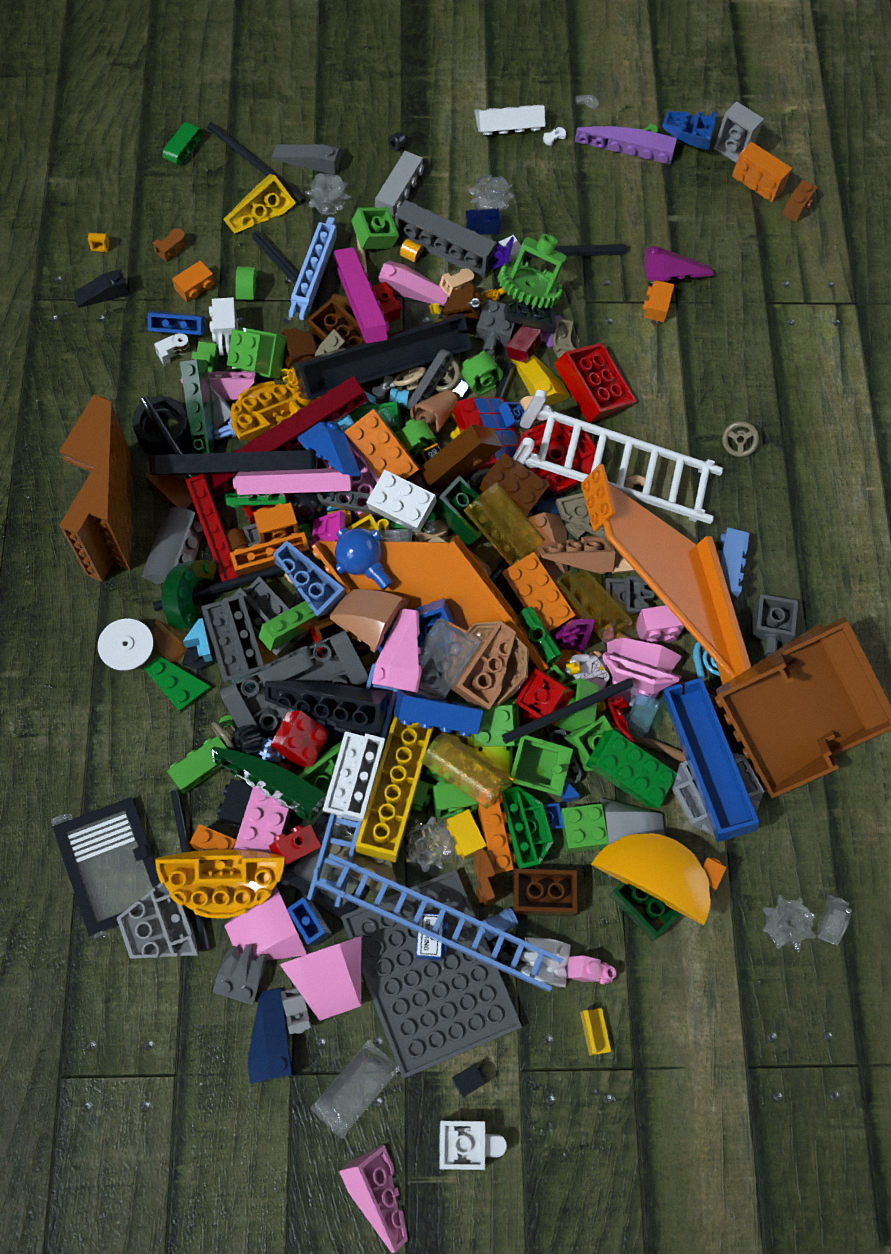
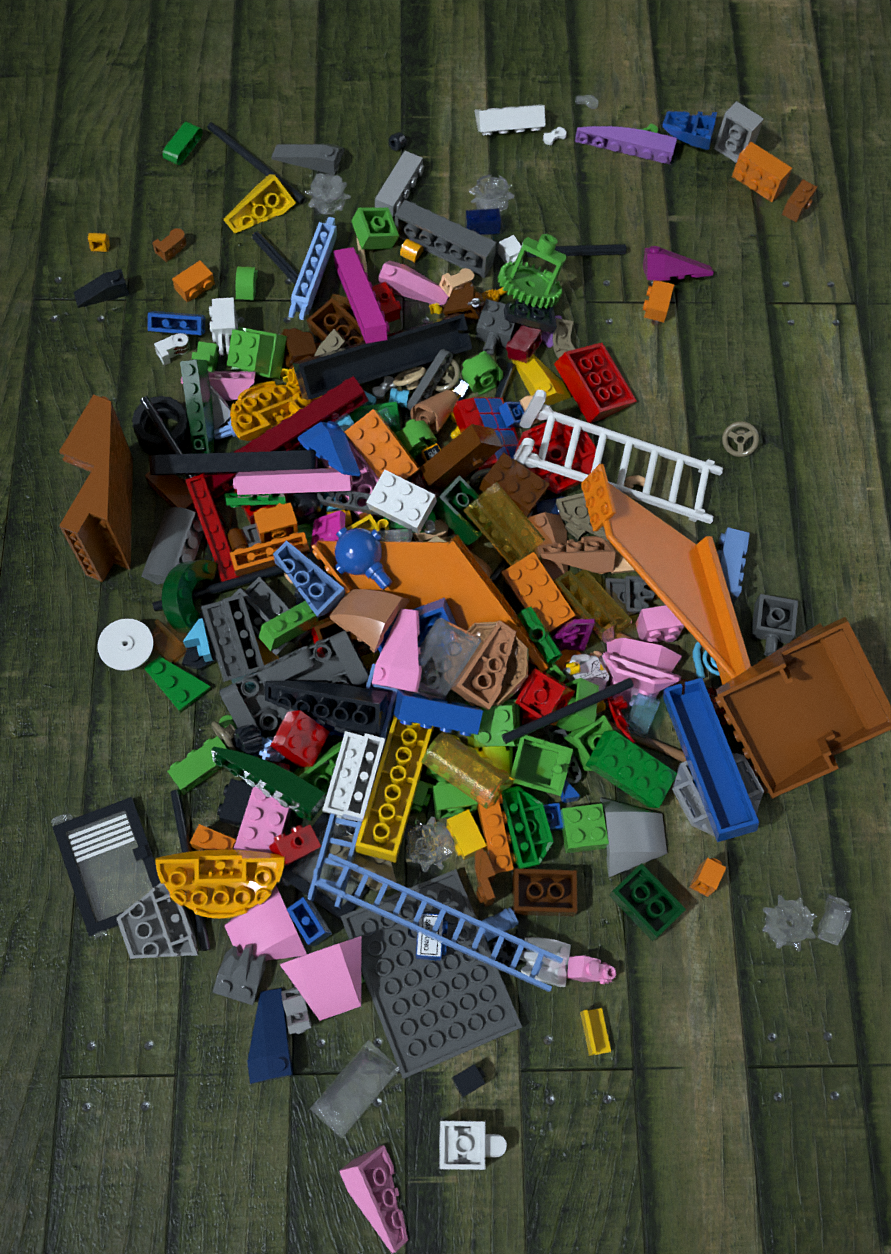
(502, 254): dark purple piece -> none
(660, 869): light orange brick -> none

